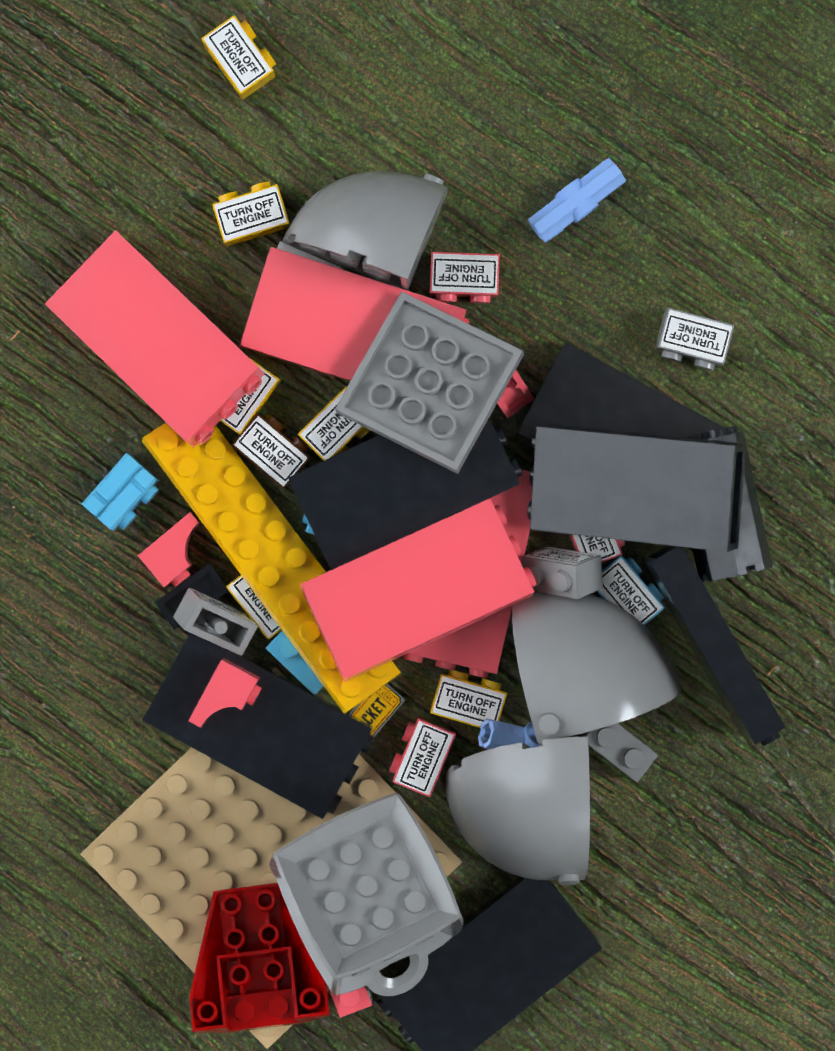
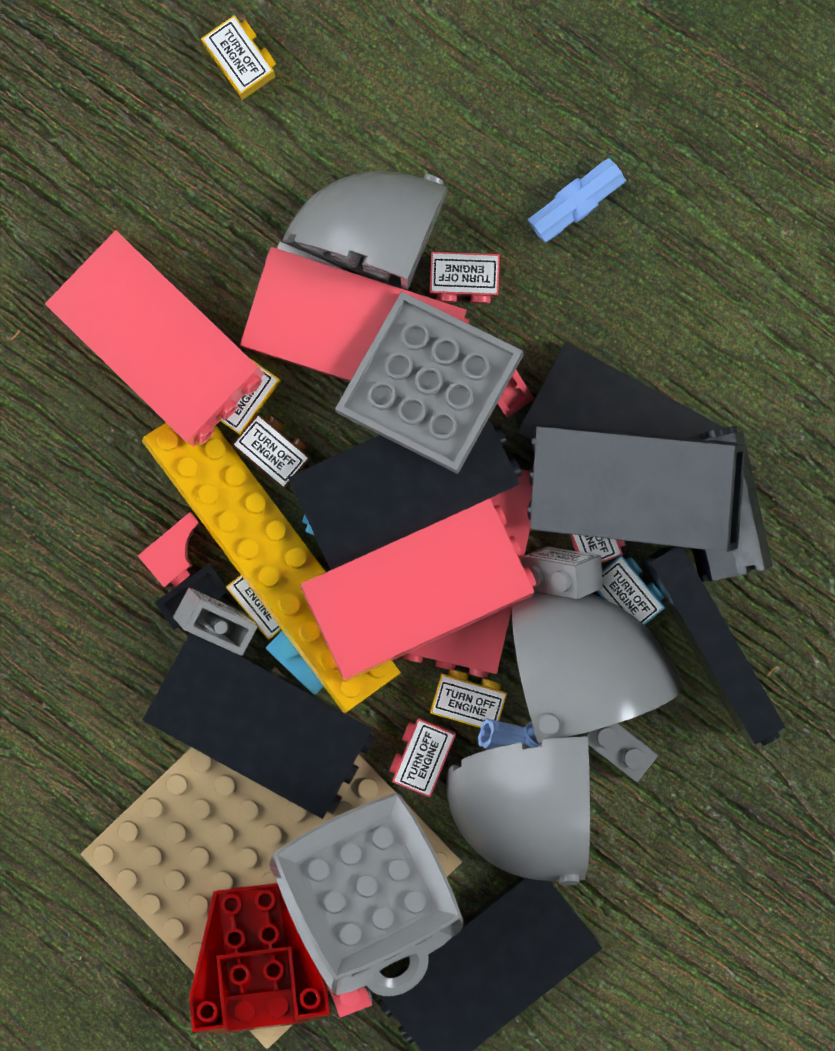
(121, 493): medium azure brick -> none
(227, 688): coral arch -> none
(250, 214): brick -> none
(330, 432): brick -> none
(378, 707): tile -> none
(693, 338): brick -> none

